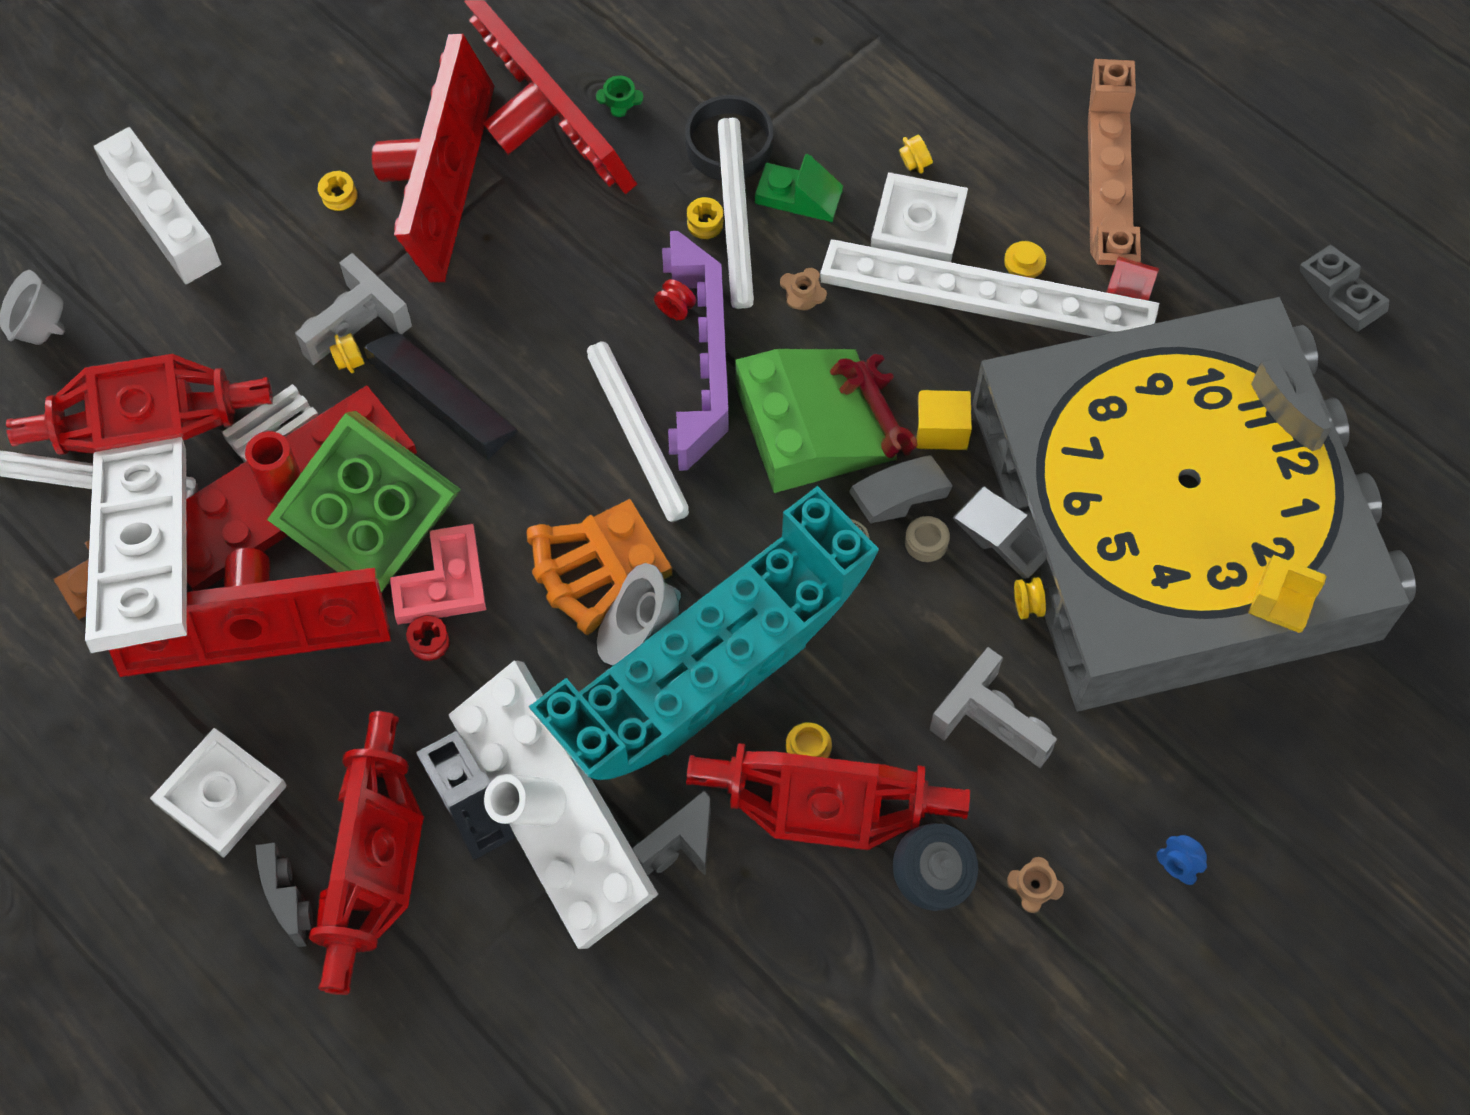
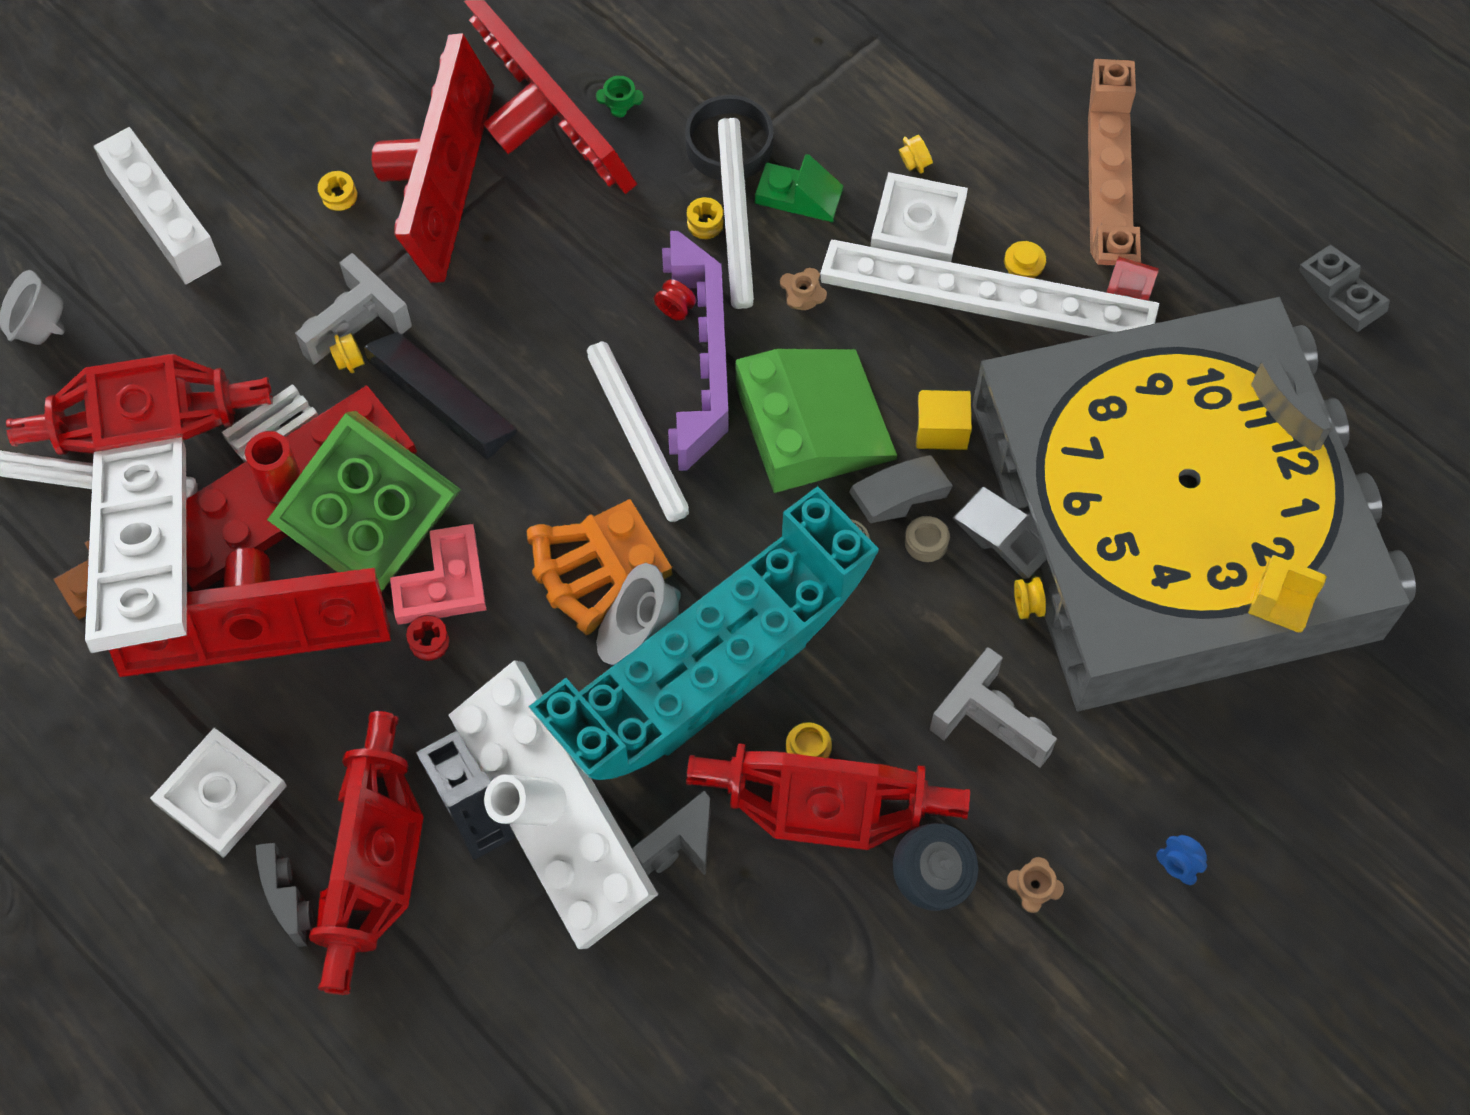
(870, 382): dark red bar -> none

